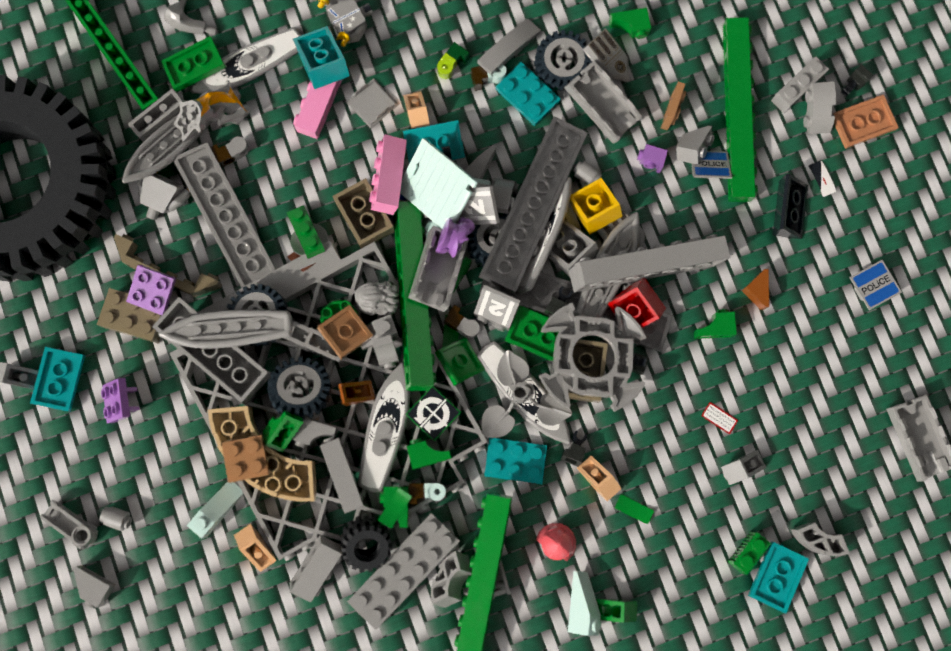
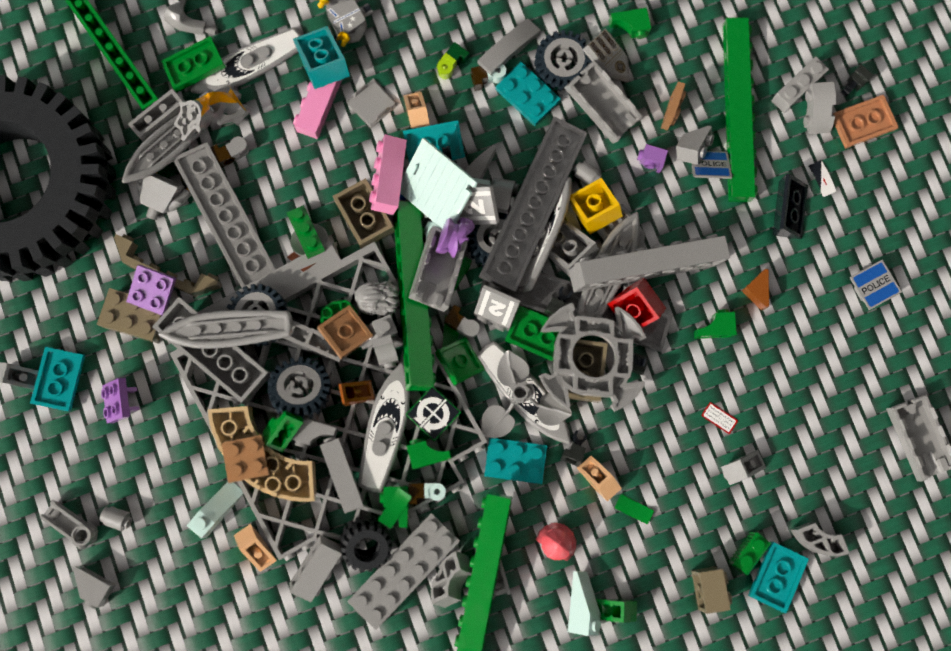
(711, 590): none -> dark tan brick

